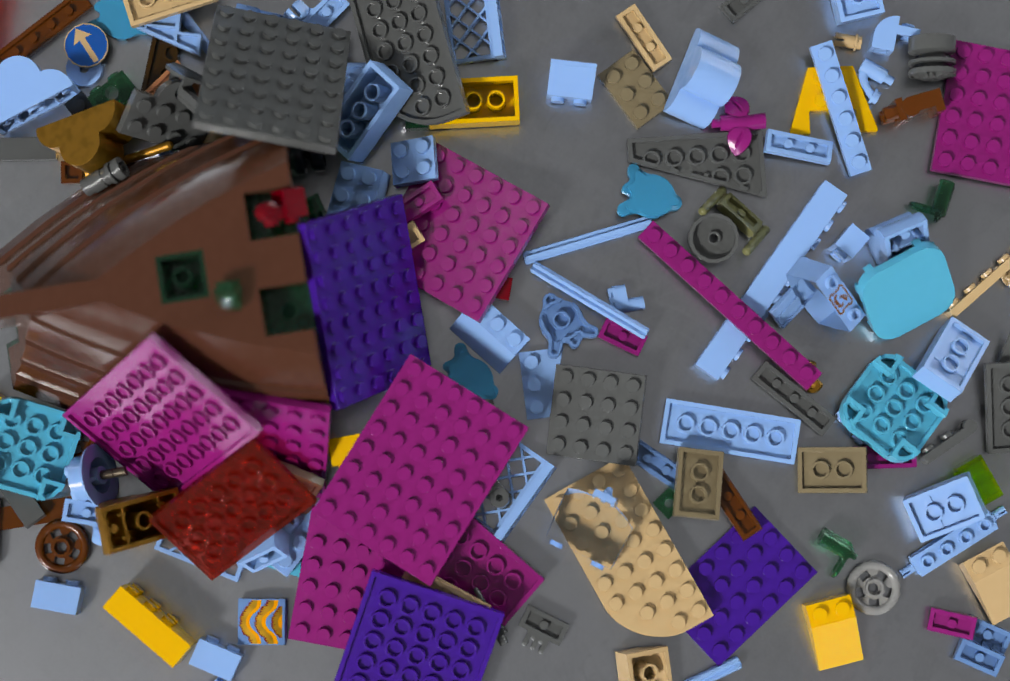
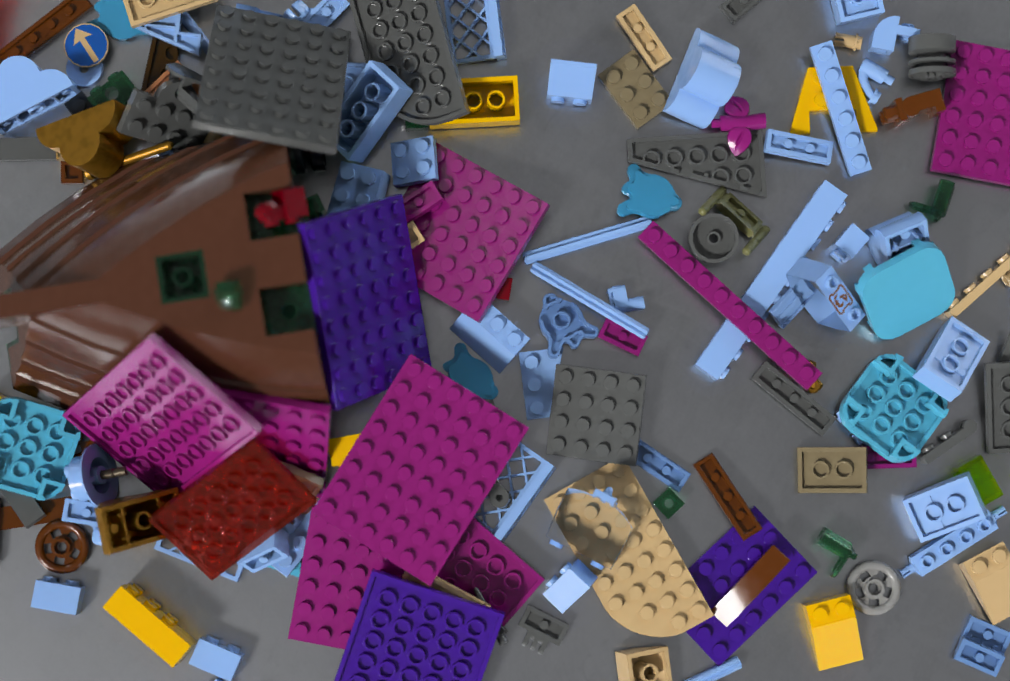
(103, 177): dark grey axle -> none
(262, 621): slope -> none
(570, 585): none -> light blue brick
(698, 483): dark tan plate -> none
(730, 431): light blue plate -> none
(750, 585): none -> reddish brown slope
(952, 623): magenta plate -> none

